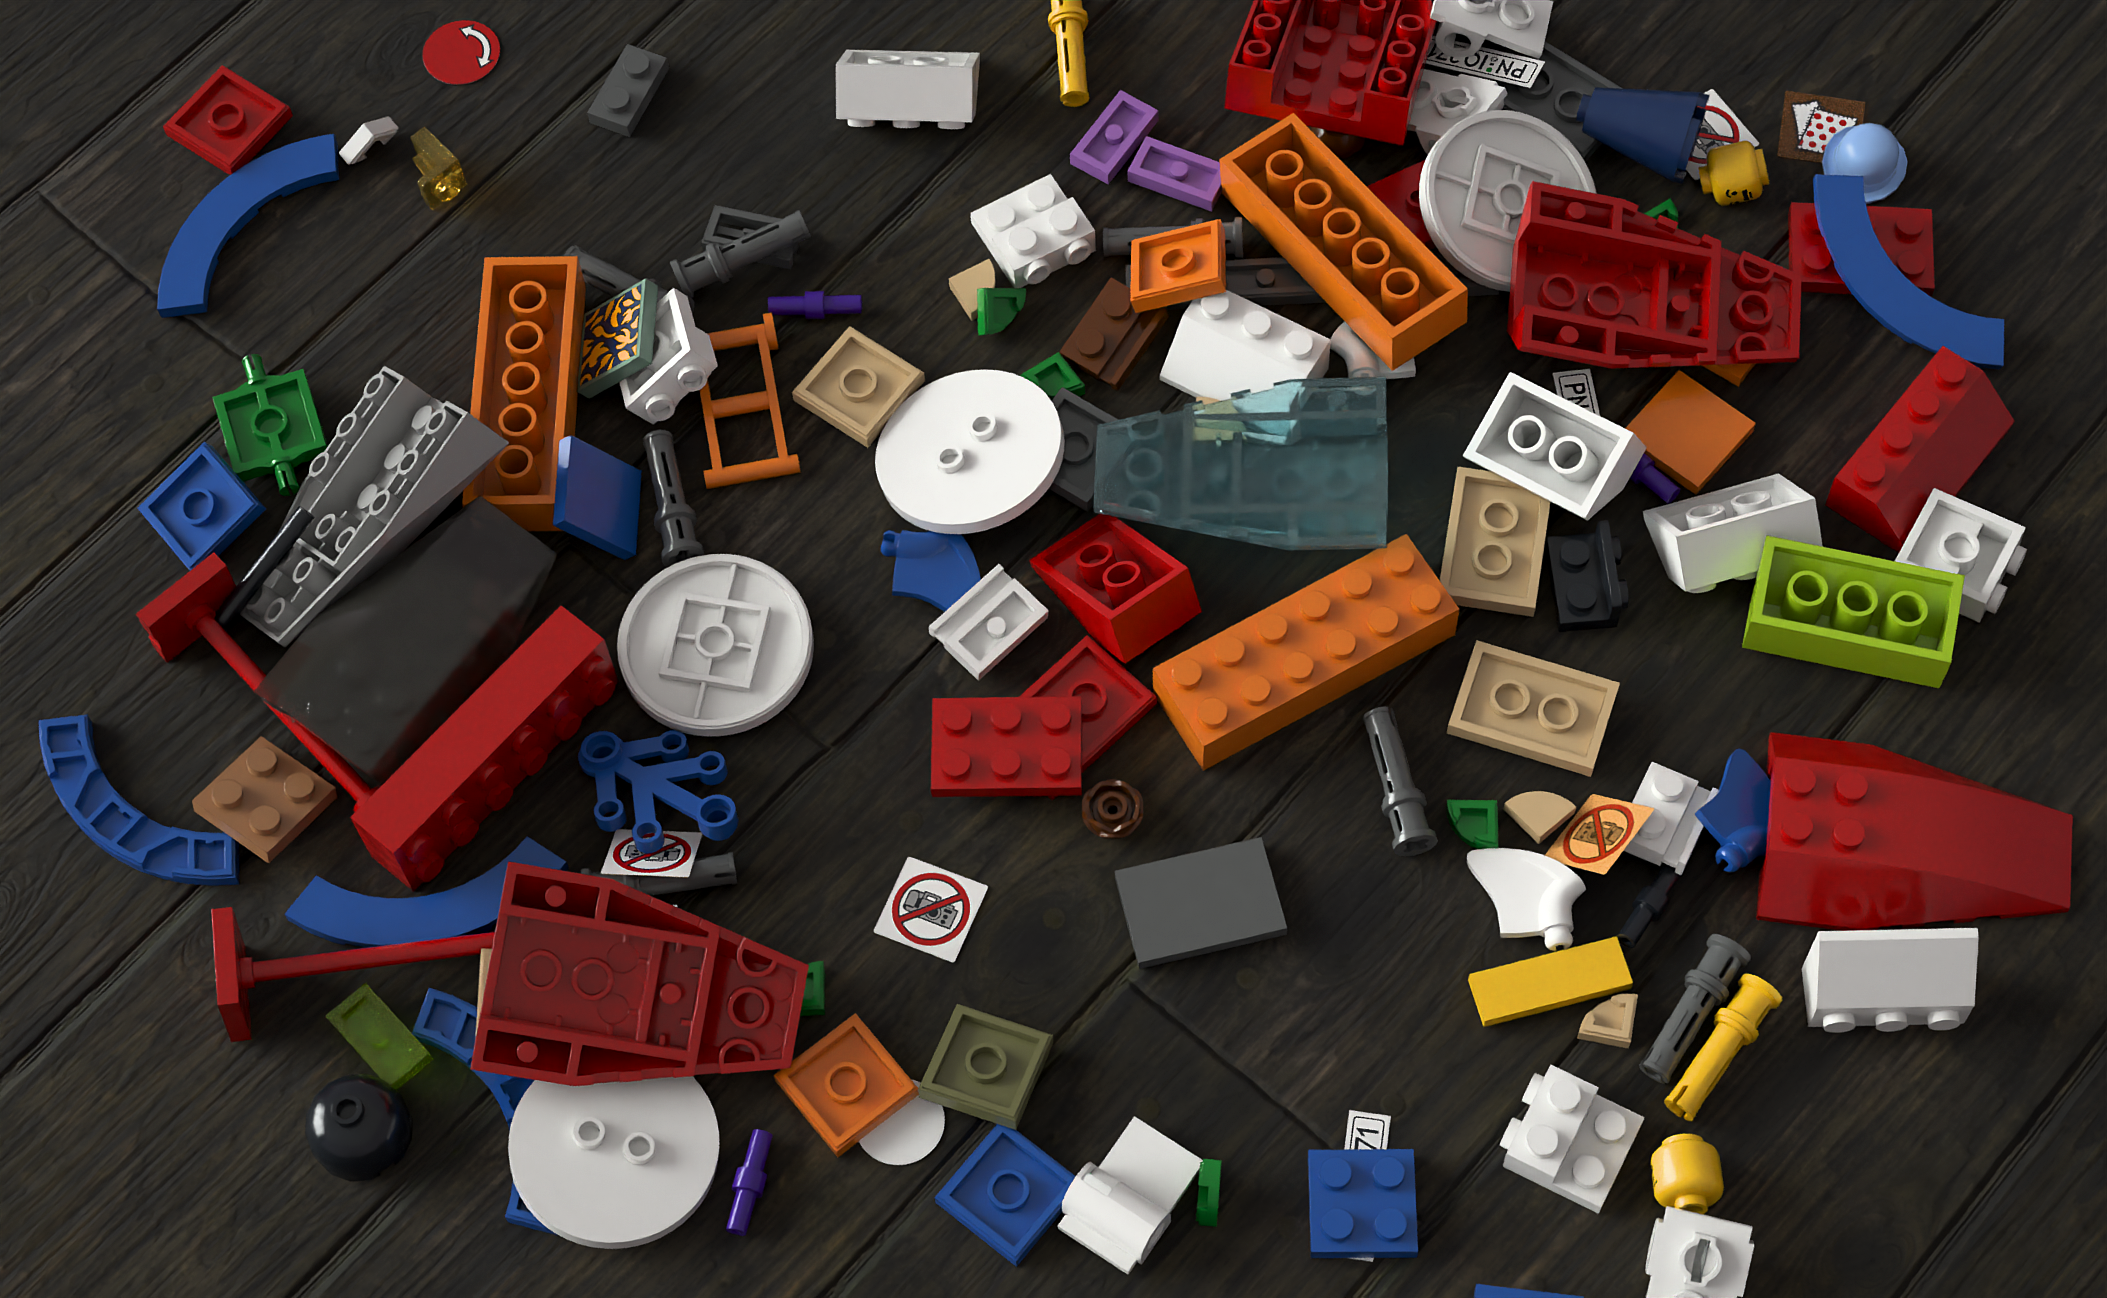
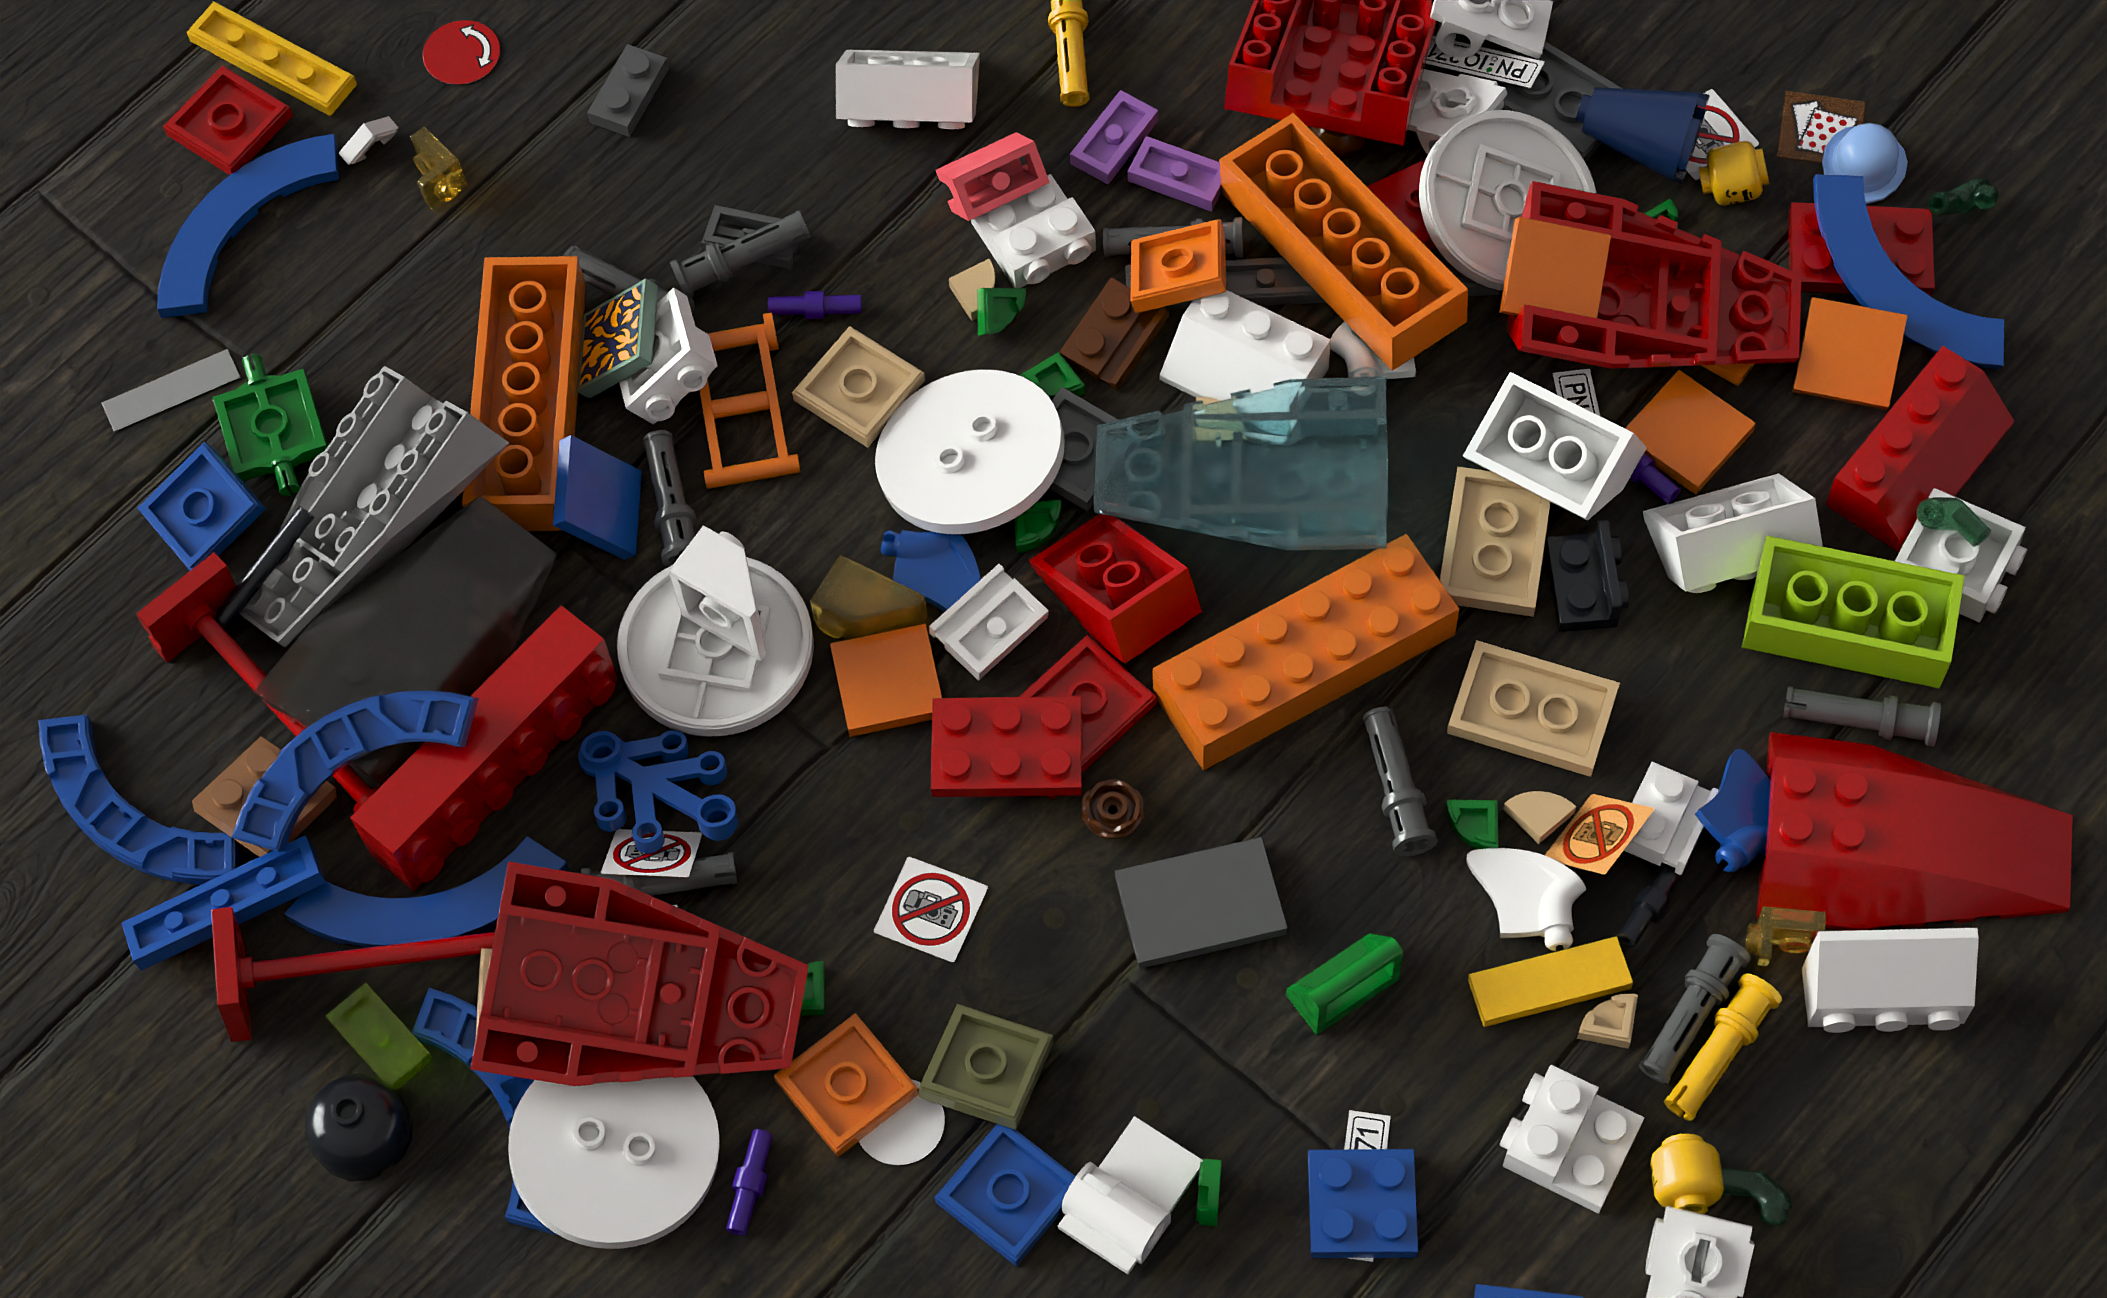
(170, 390): none -> light grey sticker
(247, 889): none -> blue plate
(272, 58): none -> yellow tile
(336, 742): none -> blue tile
(718, 591): none -> white slope
(864, 603): none -> clear yellow slope
(886, 679): none -> orange tile
(993, 176): none -> coral brick
(1037, 525): none -> green tile
(1347, 981): none -> green tile
(1554, 268): none -> orange tile
(1763, 1189): none -> clear green arm
(1788, 928): none -> clear yellow bracket
(1849, 353): none -> orange tile
(1887, 717): none -> dark grey pin
(1952, 514): none -> clear green arm
(1964, 198): none -> clear green arm

